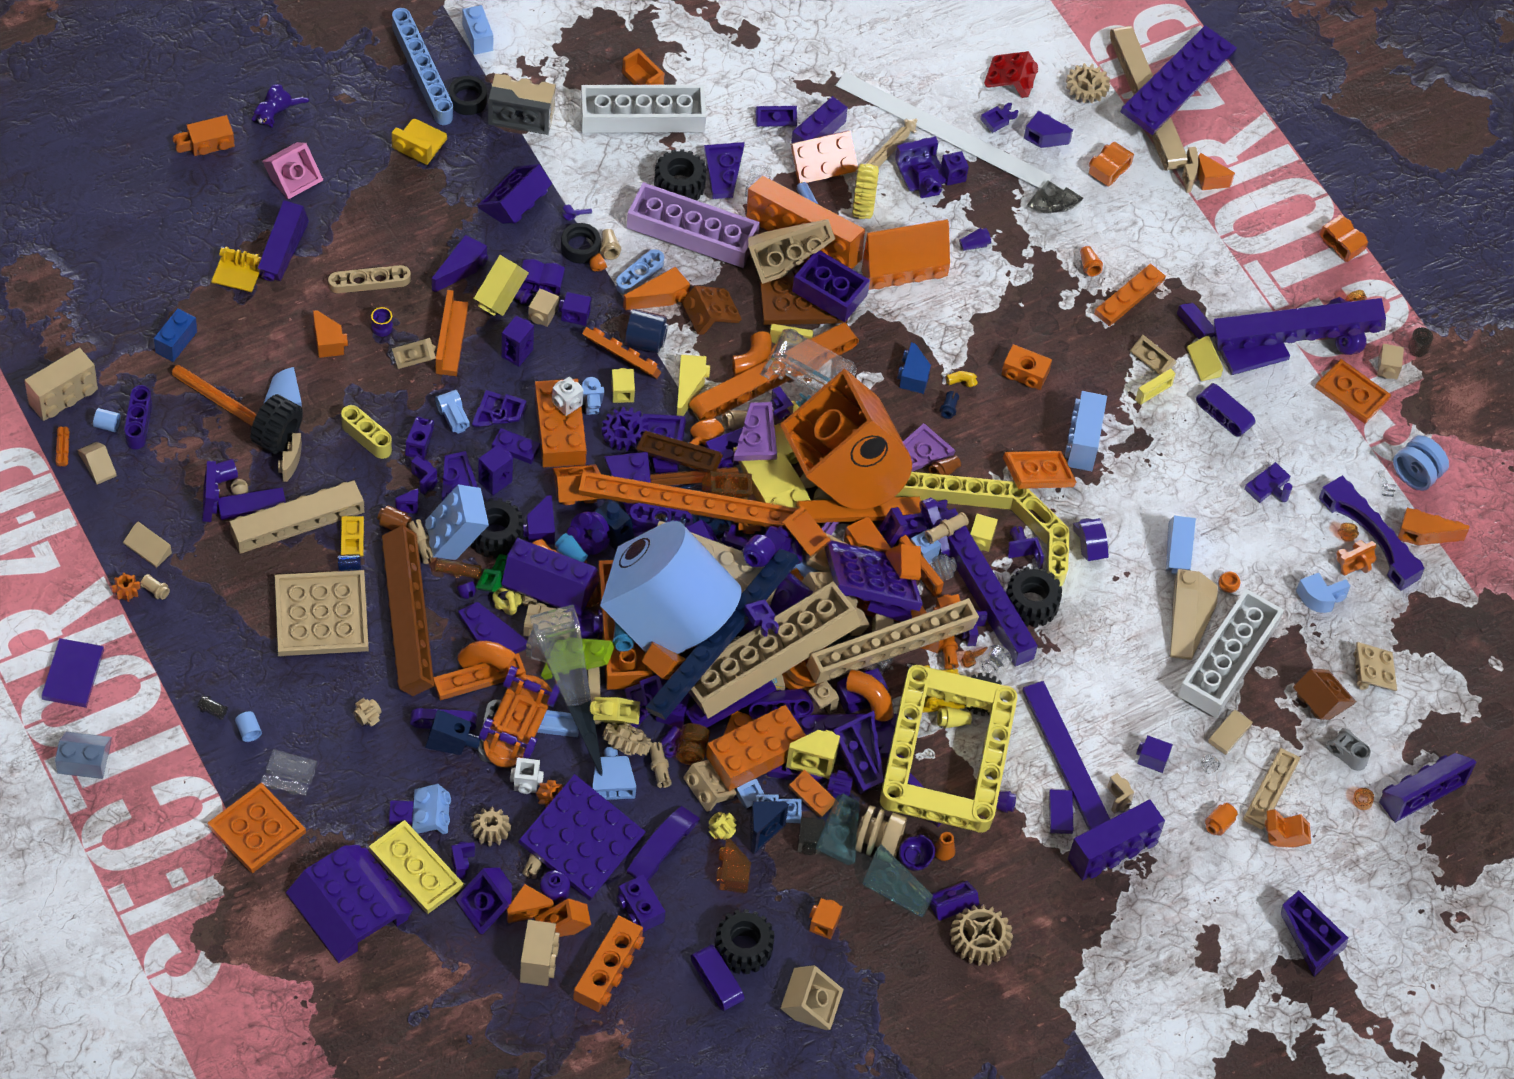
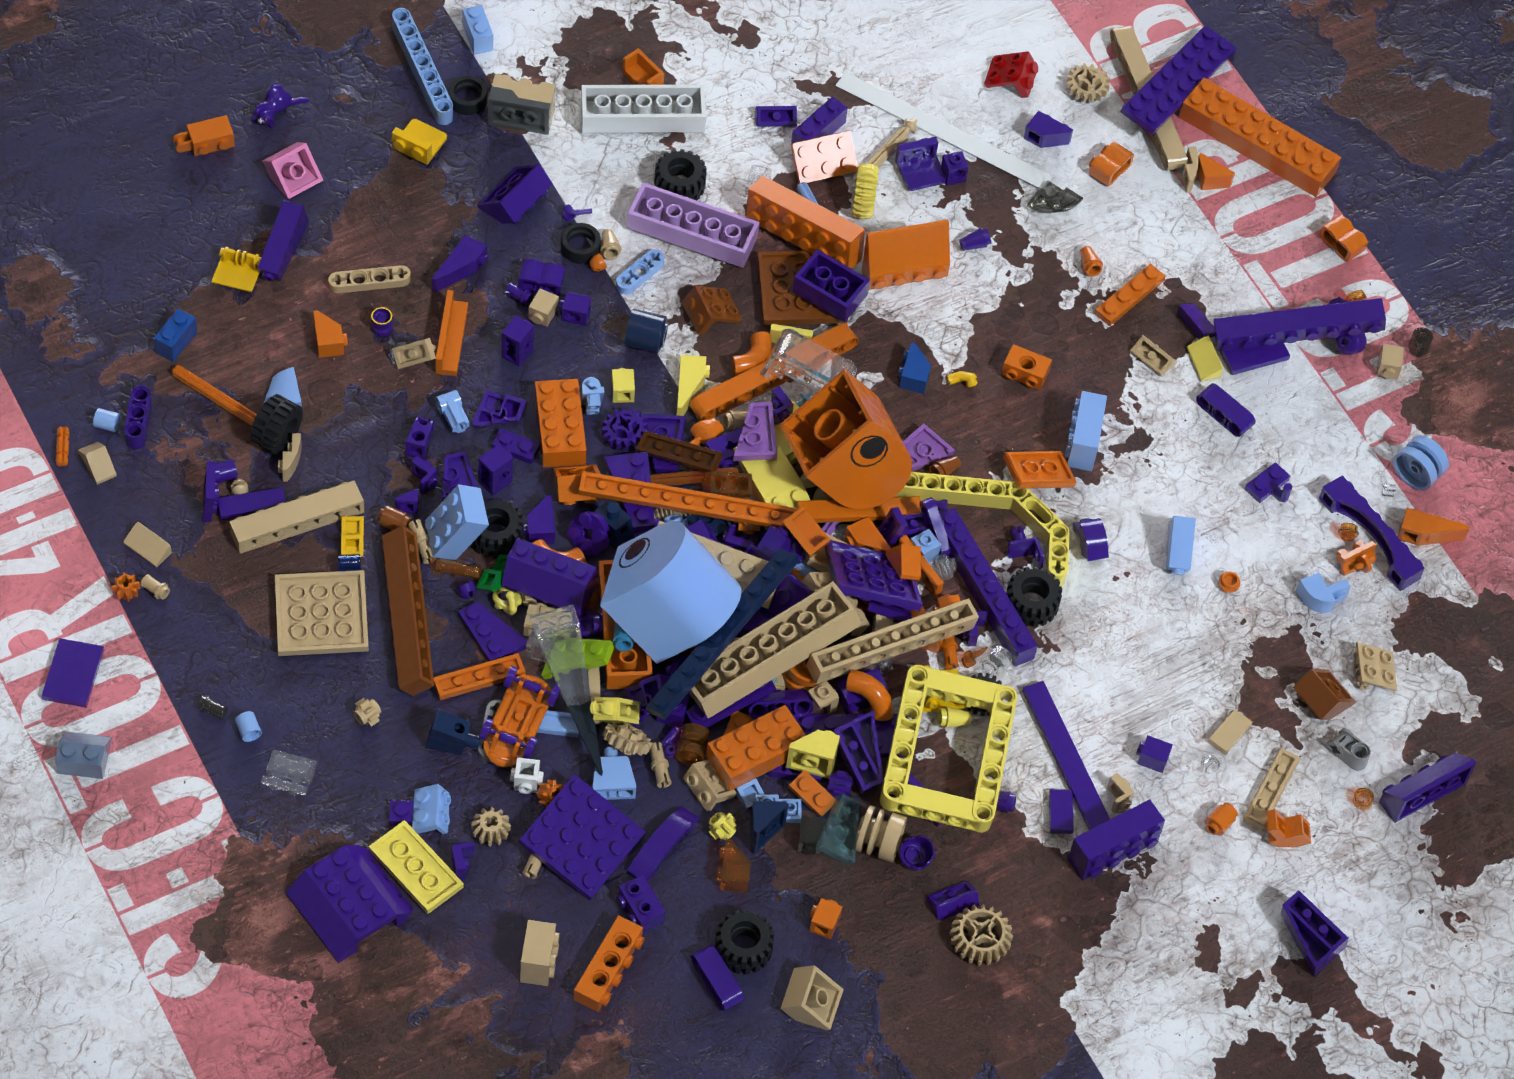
(61, 384): tan brick -> none
(256, 828): orange plate -> none
(370, 440): light yellow beam -> none
(424, 717): dark purple beam -> none
(485, 652): orange cylinder -> none
(486, 898): dark purple slope -> none
(500, 286): light yellow brick -> none
(528, 905): orange slope -> none
(555, 886): dark purple head -> none
(567, 395): white brick -> none
(569, 547): dark azure cone -> none
(569, 917): orange slope -> none
(630, 356): orange plate -> none
(658, 292): orange slope -> none
(662, 660): orange slope -> none
(669, 512): dark purple beam -> none
(723, 167): dark purple wing -> none
(759, 551): dark purple head -> none
(761, 614): dark purple plate -> none
(784, 248): tan wedge -> none
(896, 883): clear light blue wing -> none
(928, 180): dark purple bracket -> none
(945, 847): orange cone -> none
(946, 528): tan pin -> none
(948, 409): dark blue pin -> none
(983, 531): light yellow brick -> none
(997, 118): dark purple plate -> none
(1155, 386): light yellow tile -> none
(1191, 611): tan wedge -> none
(1230, 653): white brick -> none
(1259, 137): none -> orange brick
(1352, 391): orange tile -> none

